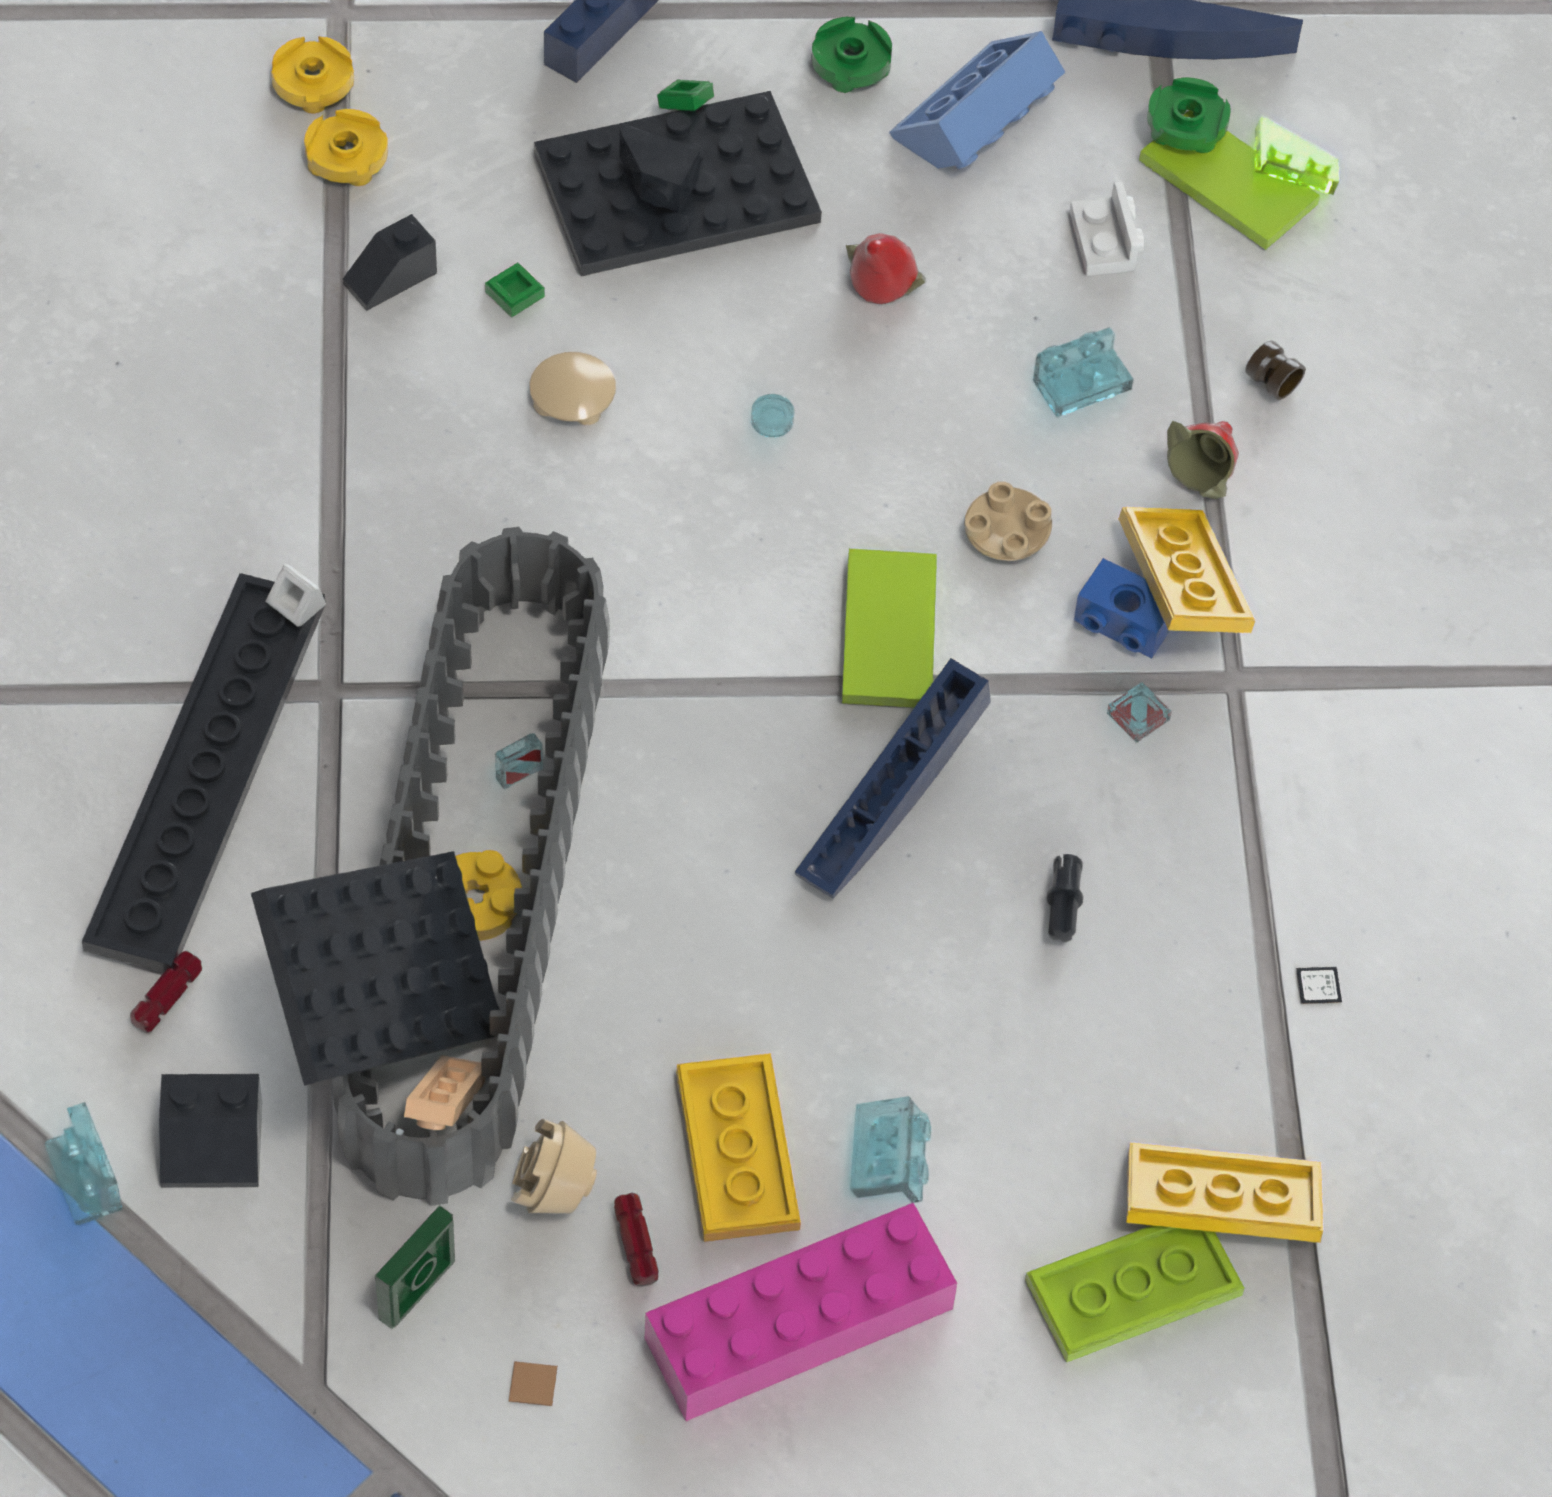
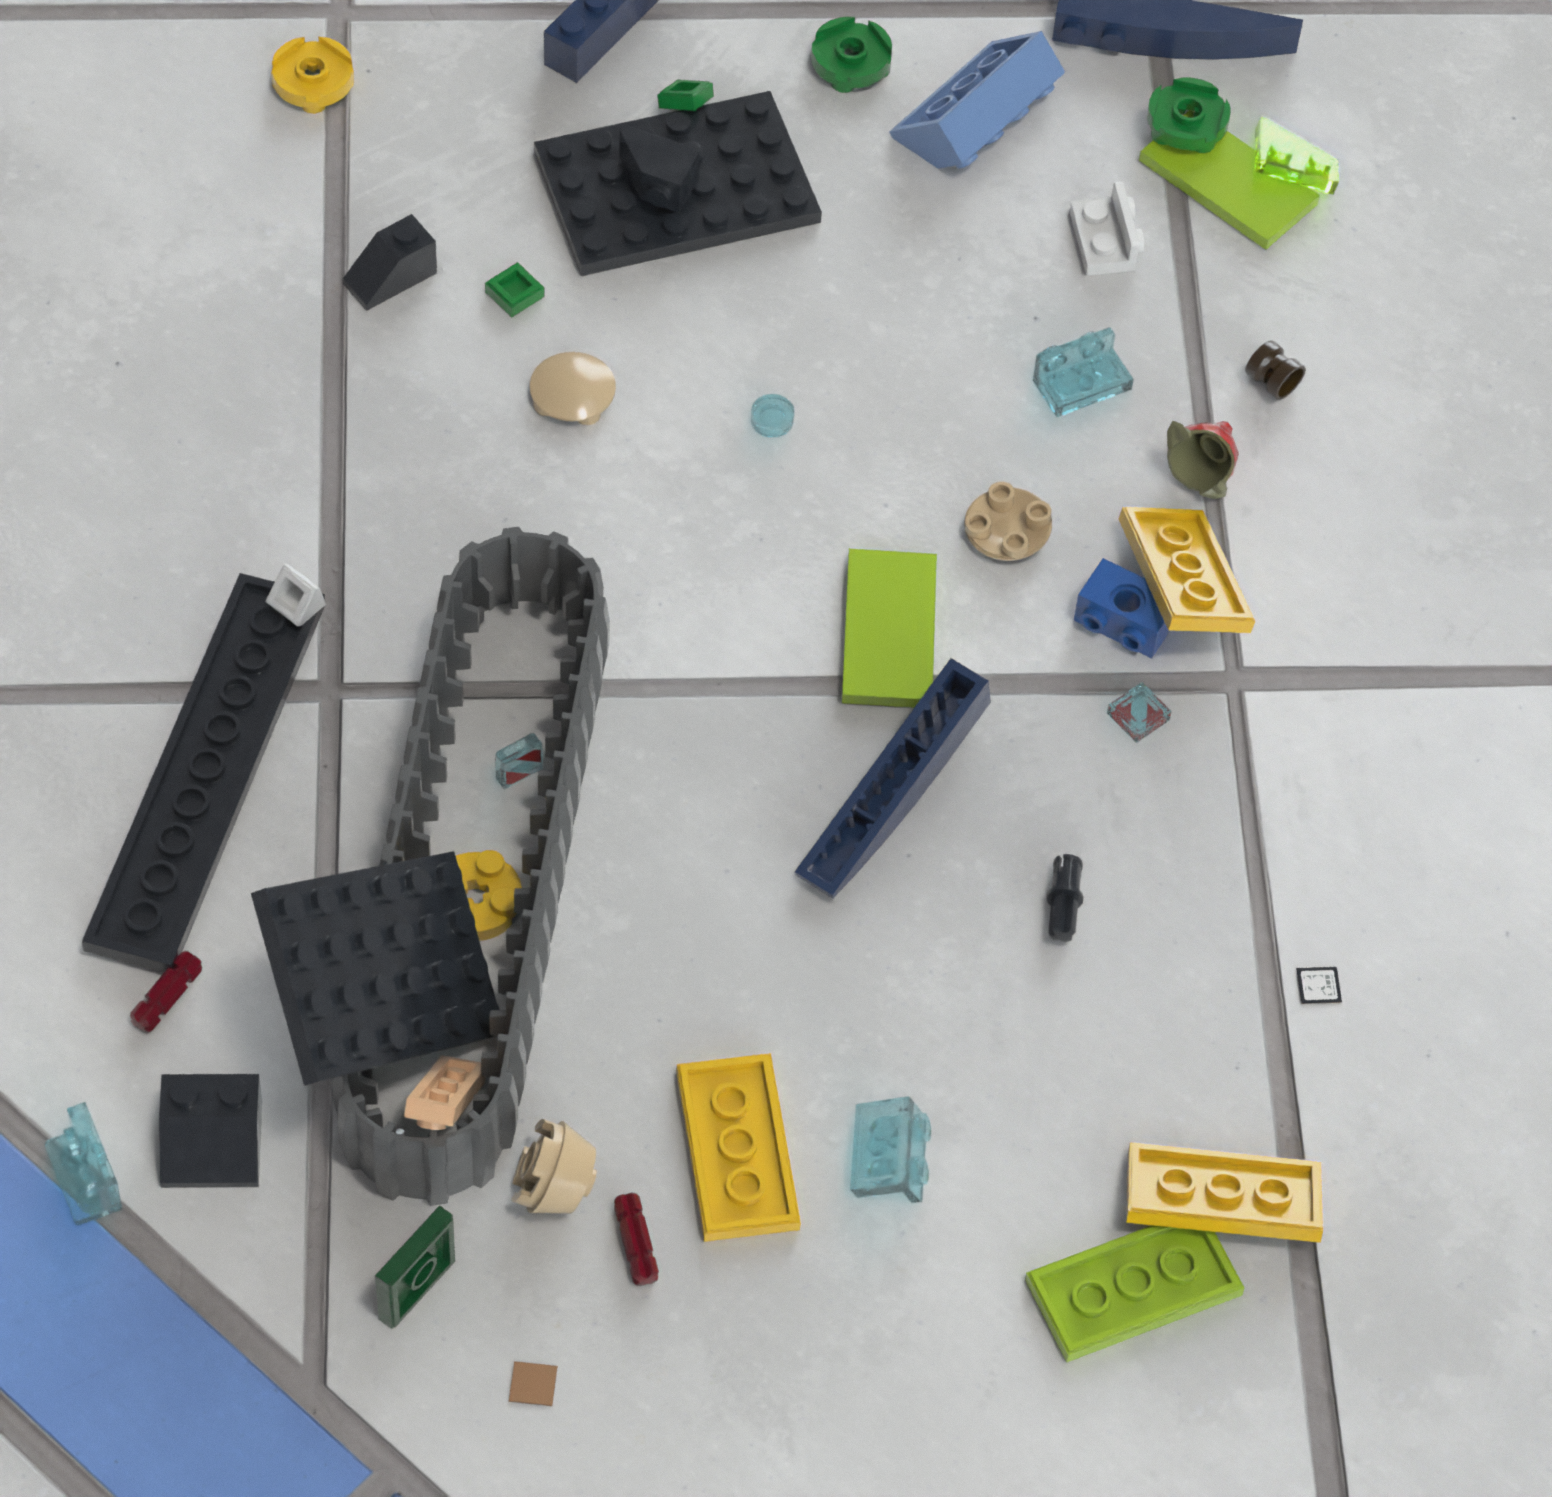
(350, 165): yellow plate -> none
(799, 1311): dark pink brick -> none
(883, 268): red hat -> none

